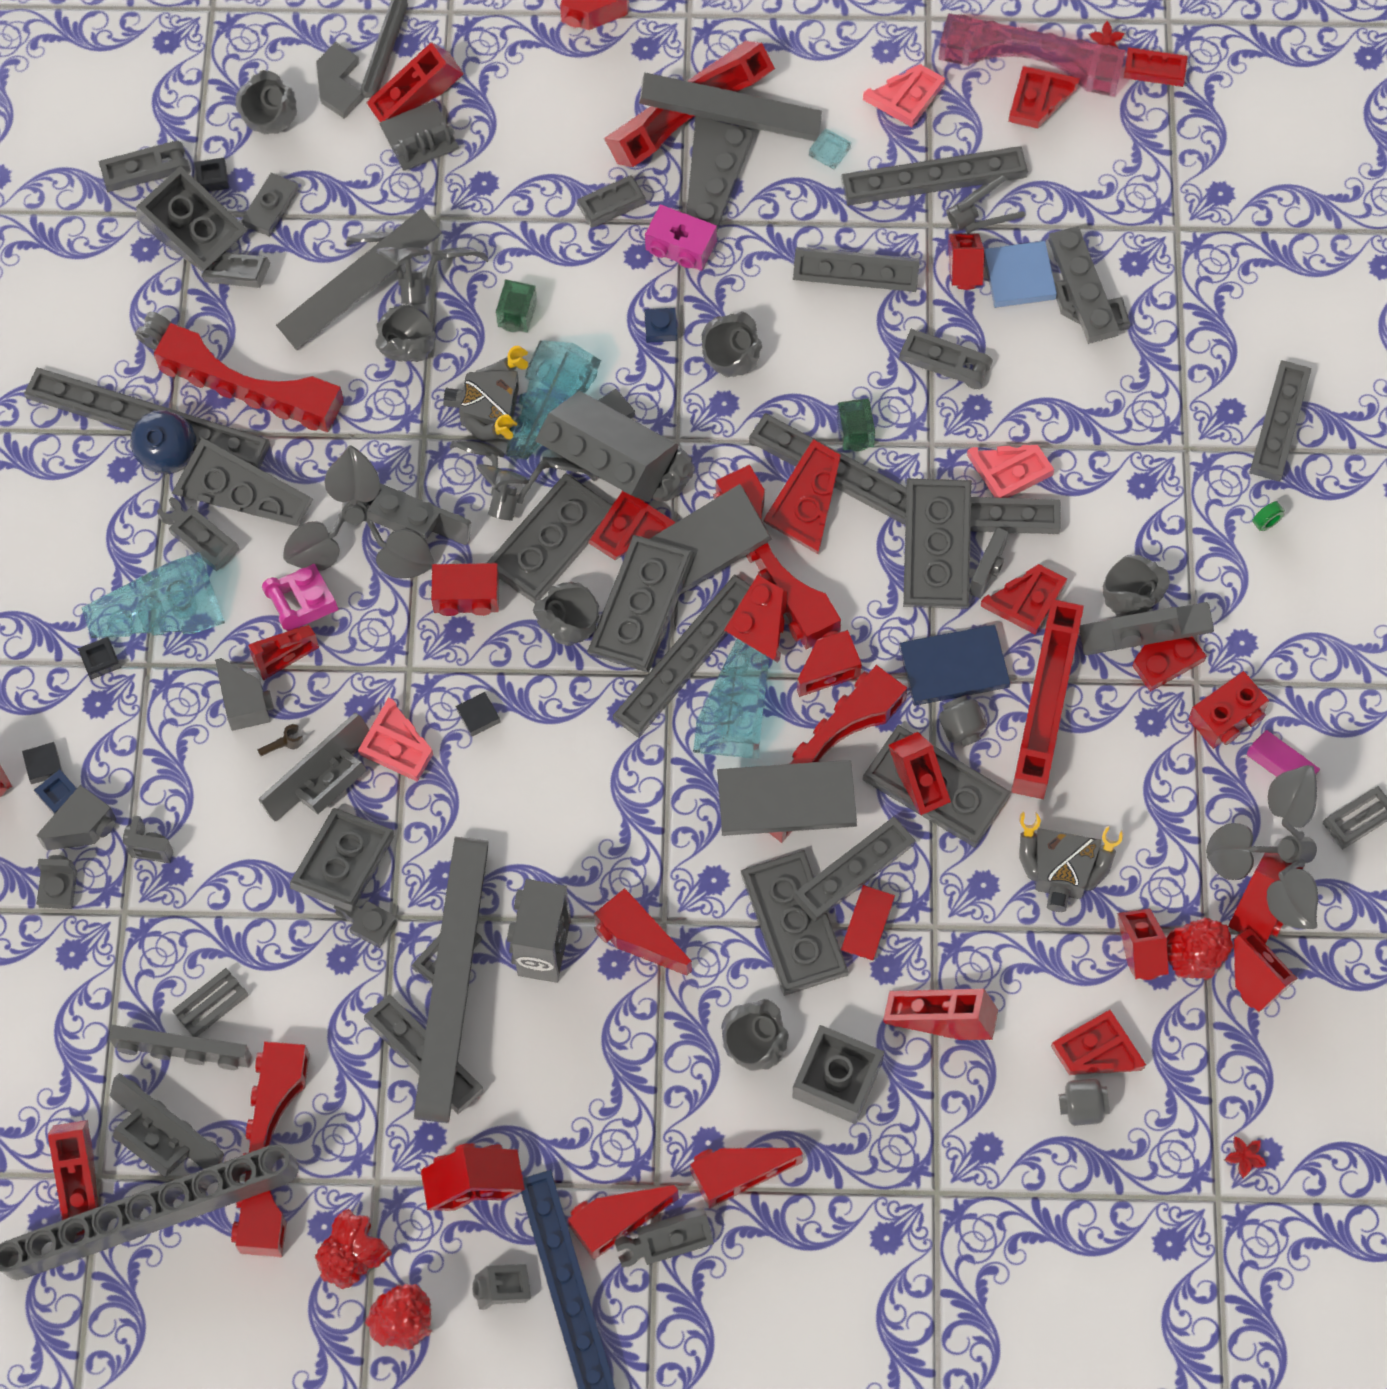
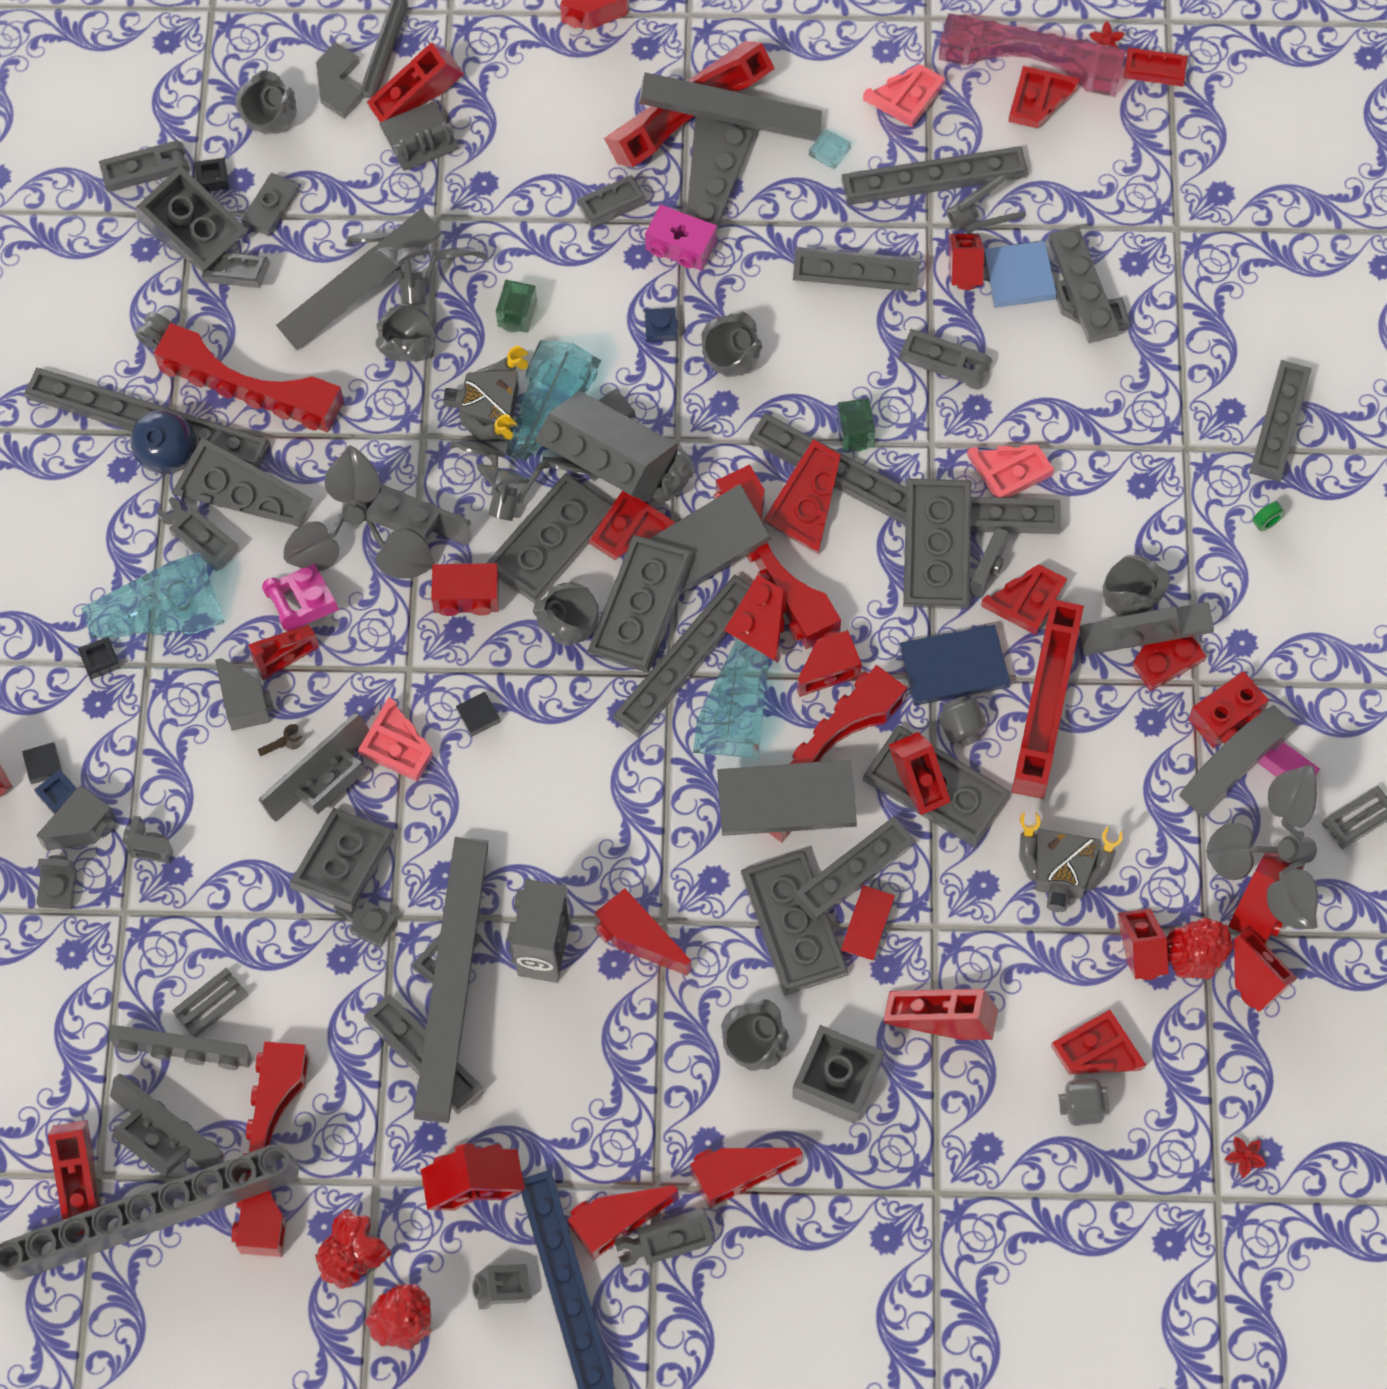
(1236, 758): none -> dark grey slope

